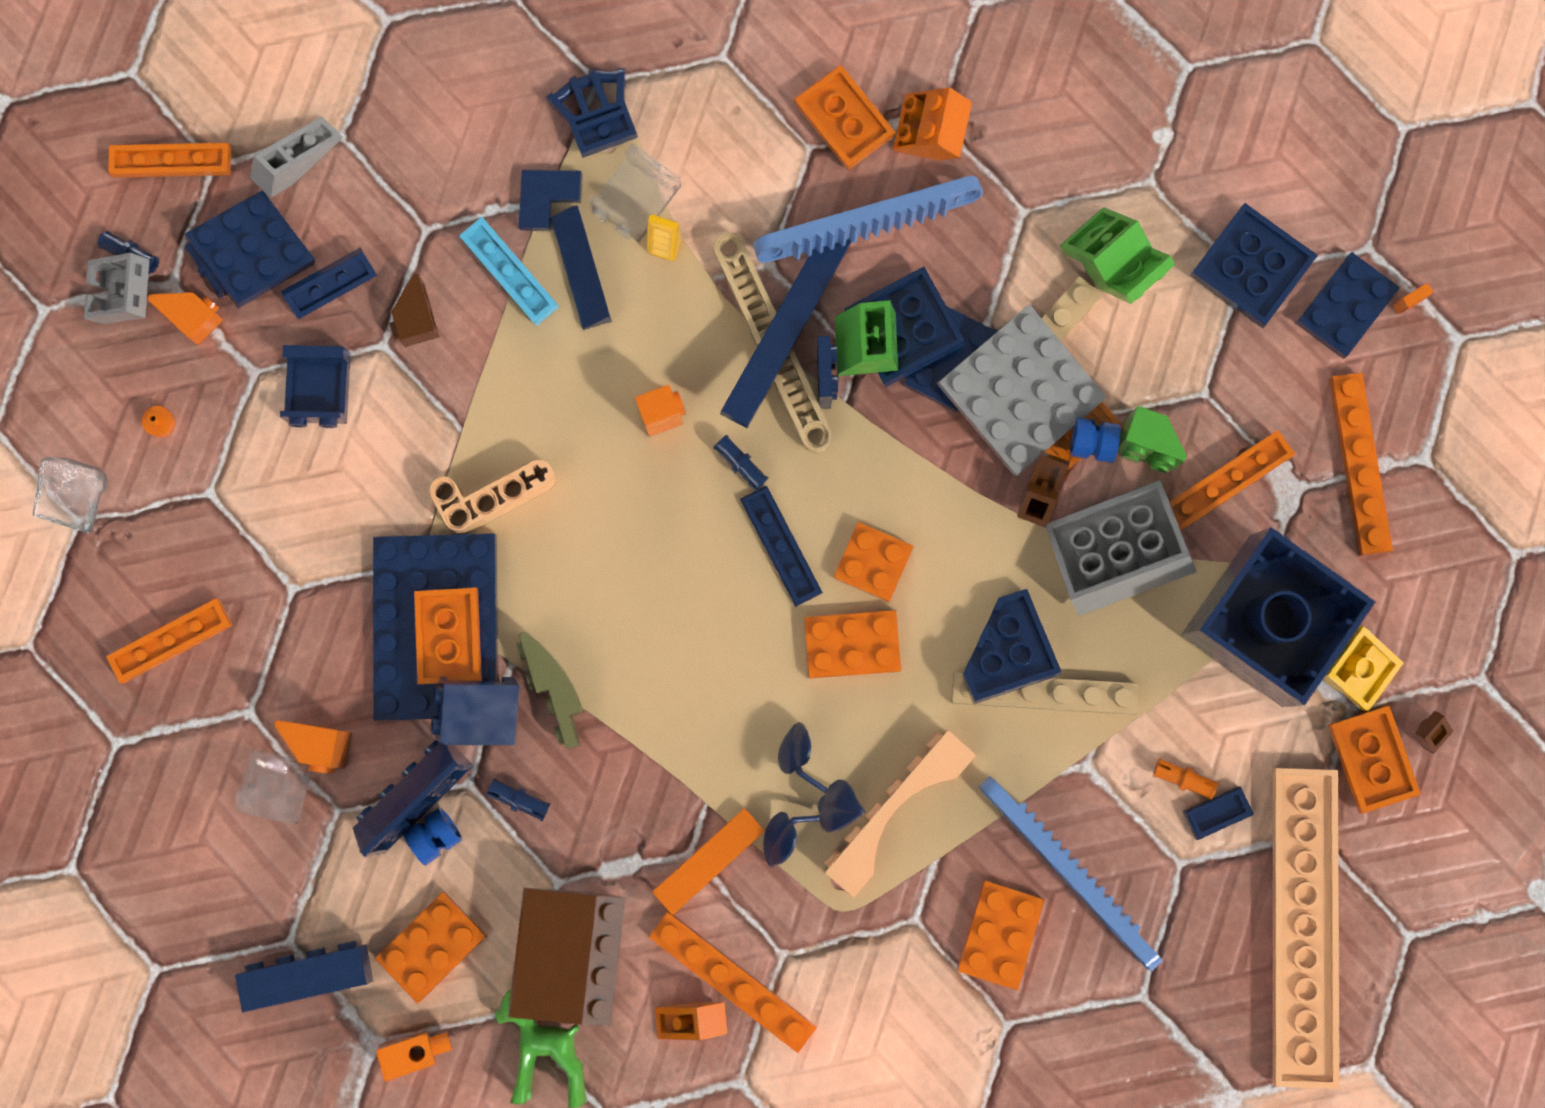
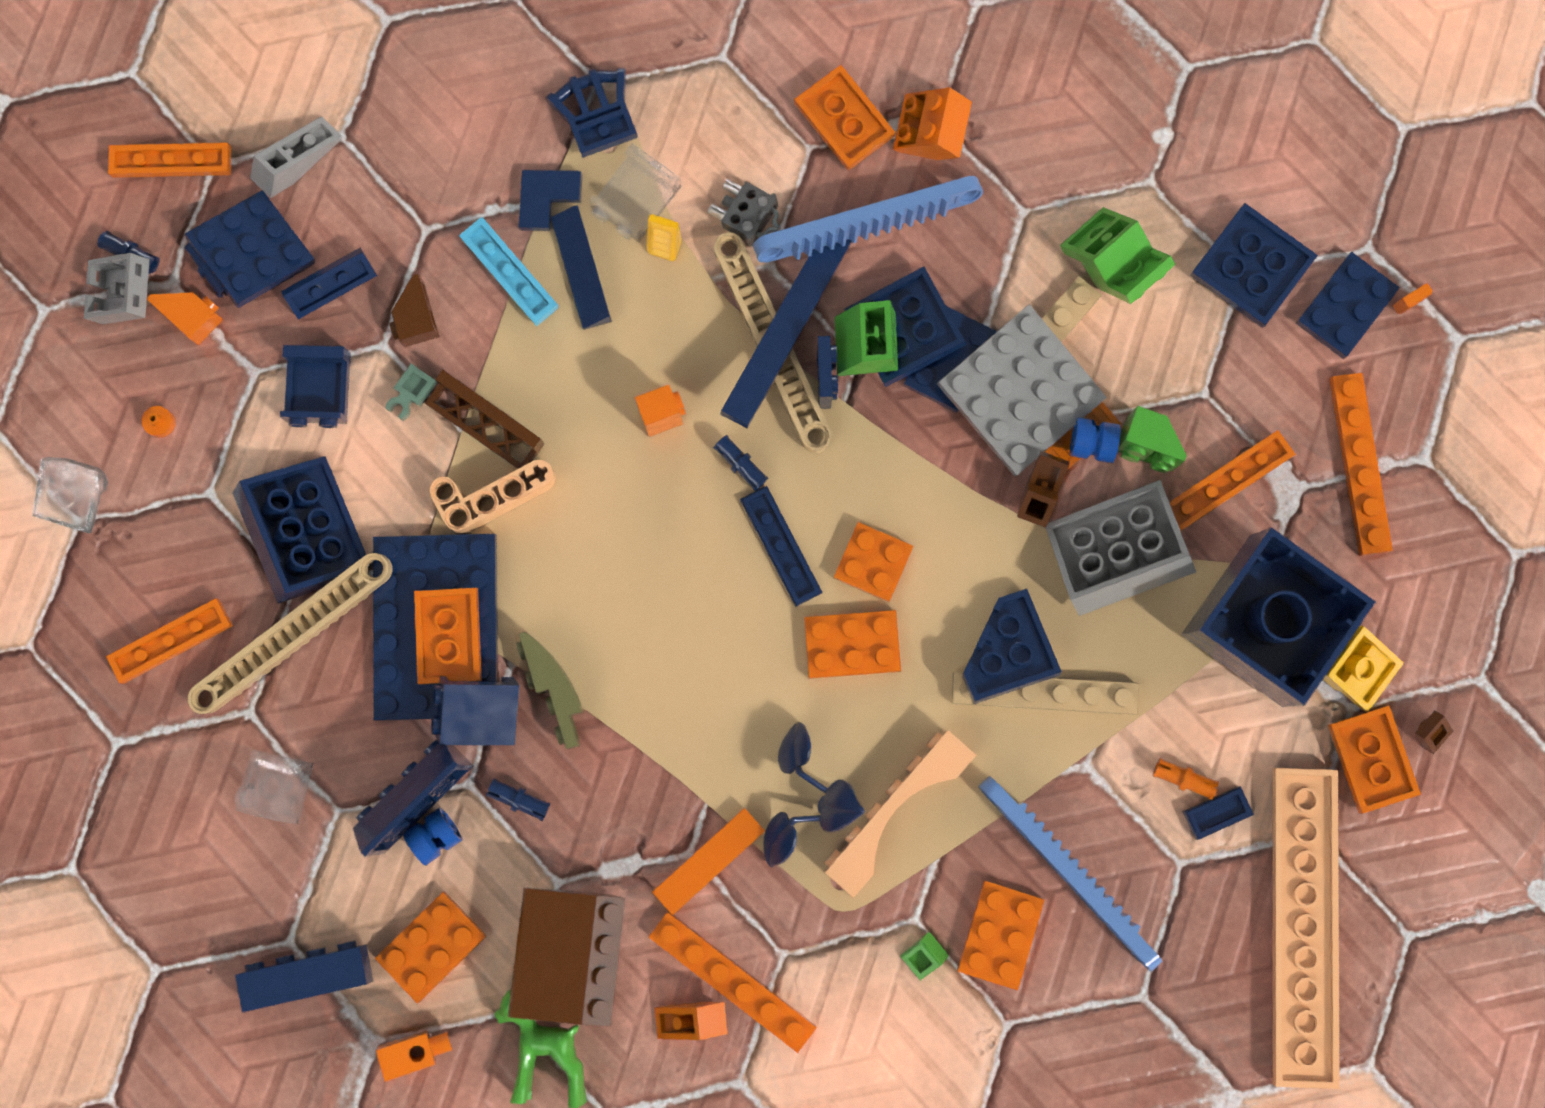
(290, 634): none -> tan gear
(299, 527): none -> dark blue slope
(315, 745): orange slope -> none
(413, 388): none -> sand green plate
(491, 412): none -> reddish brown fence
(754, 218): none -> dark grey piece
(924, 956): none -> bright green slope

